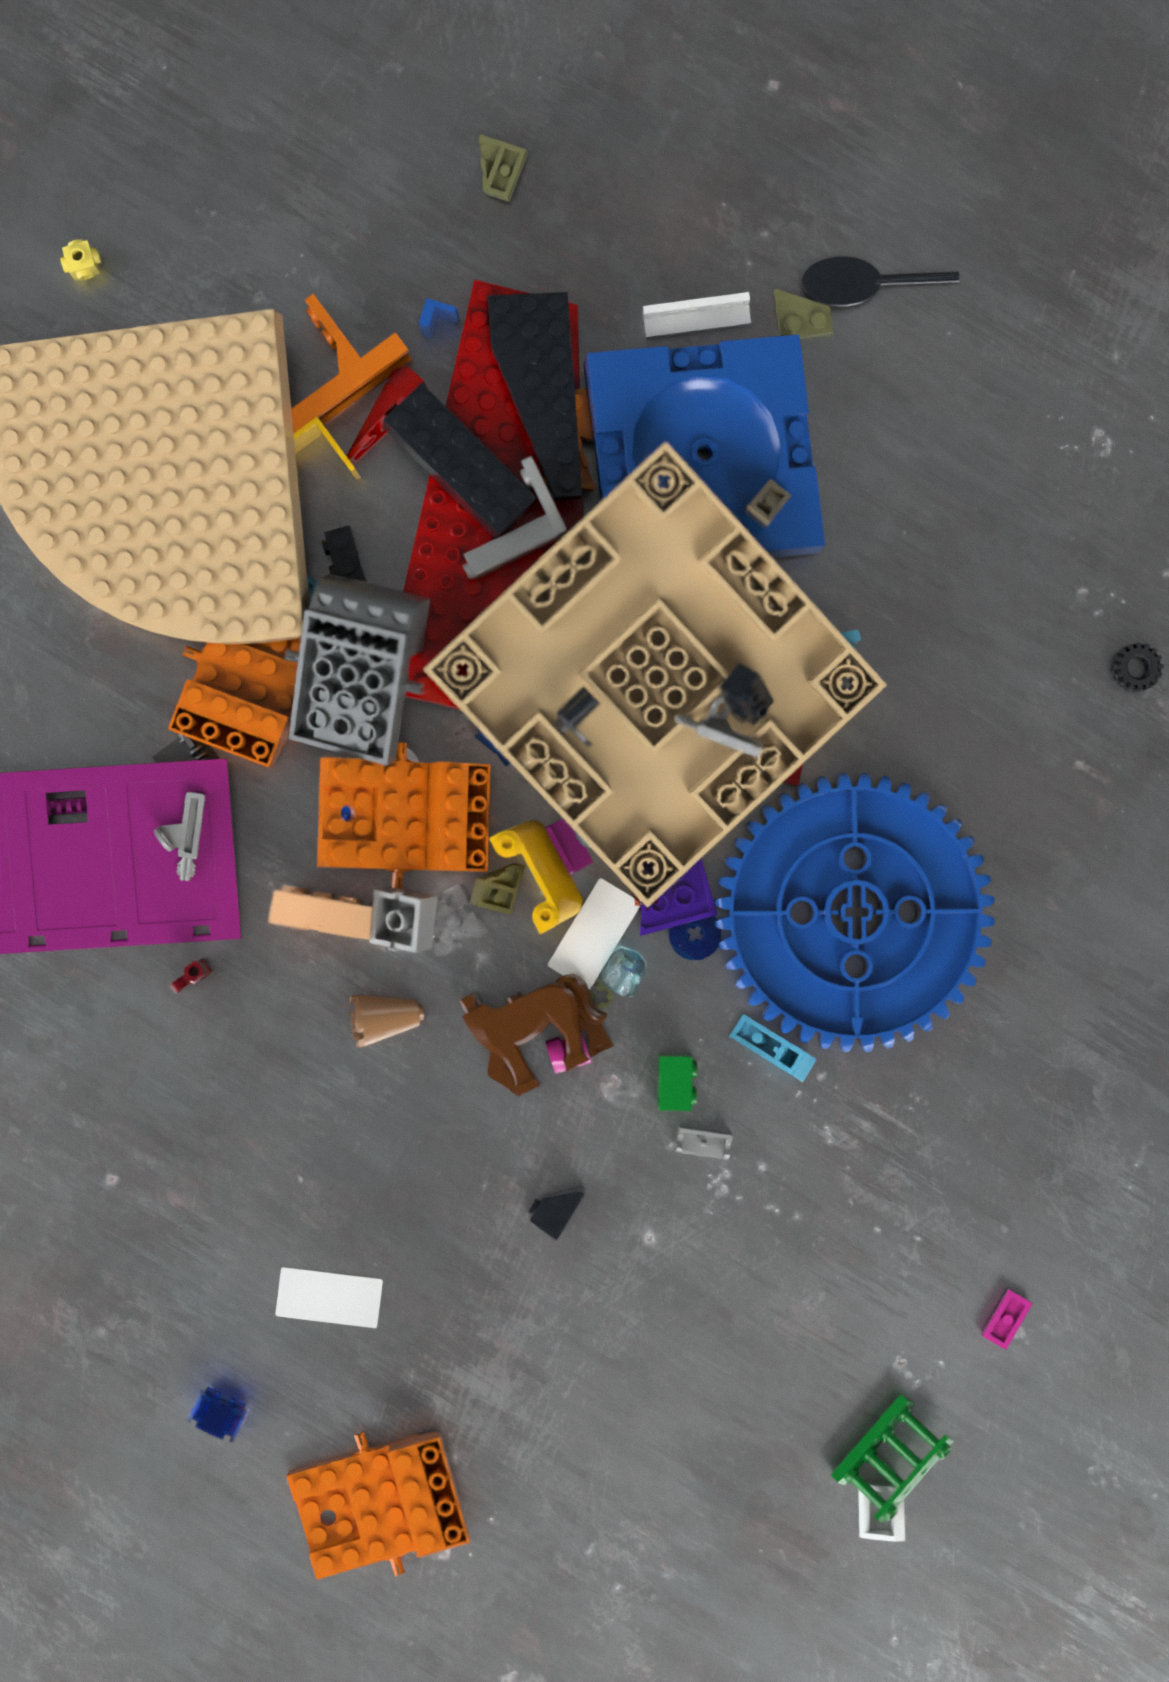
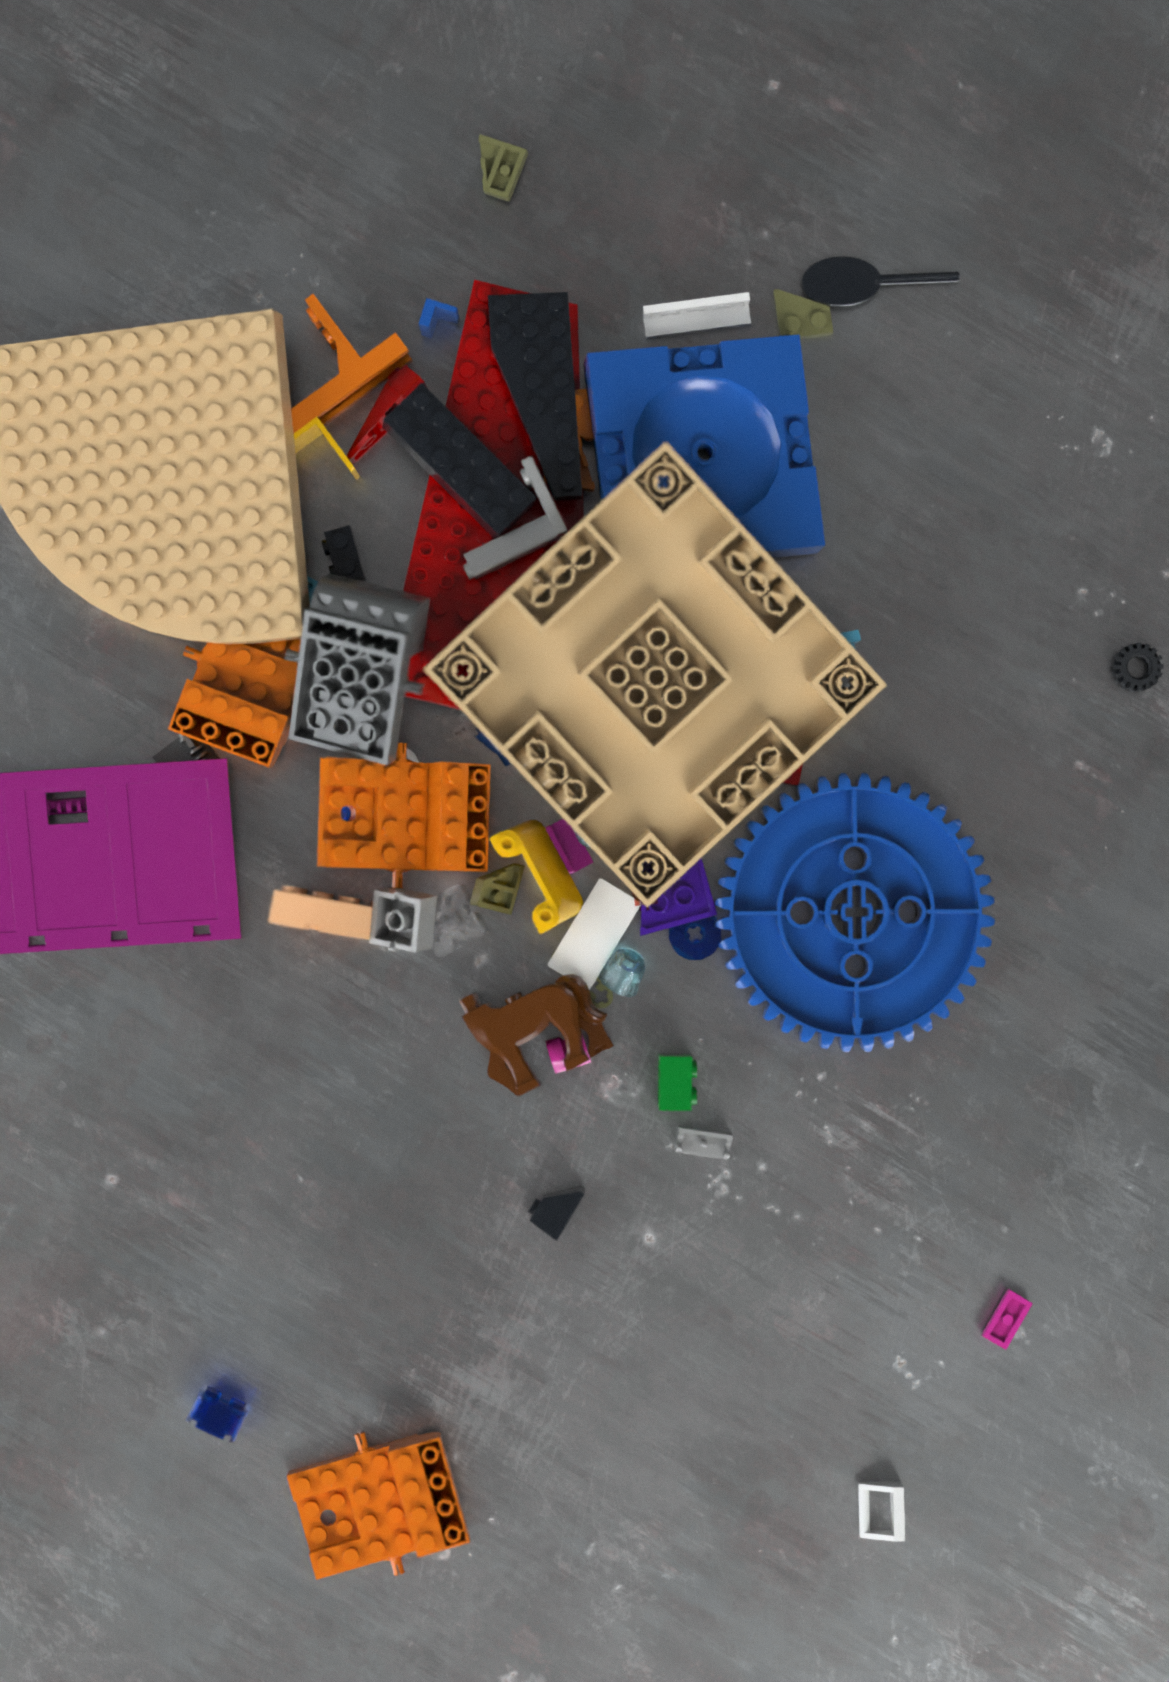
(86, 266): light yellow brick -> none
(185, 835): light grey piece -> none
(192, 974): dark red bar -> none
(329, 1297): white sticker -> none
(382, 1017): medium nougat cone -> none
(575, 712): black piece -> none
(718, 729): light grey piece -> none
(746, 694): black brick -> none
(767, 503): dark tan slope -> none
(773, 1047): medium azure slope -> none
(866, 1452): green fence -> none

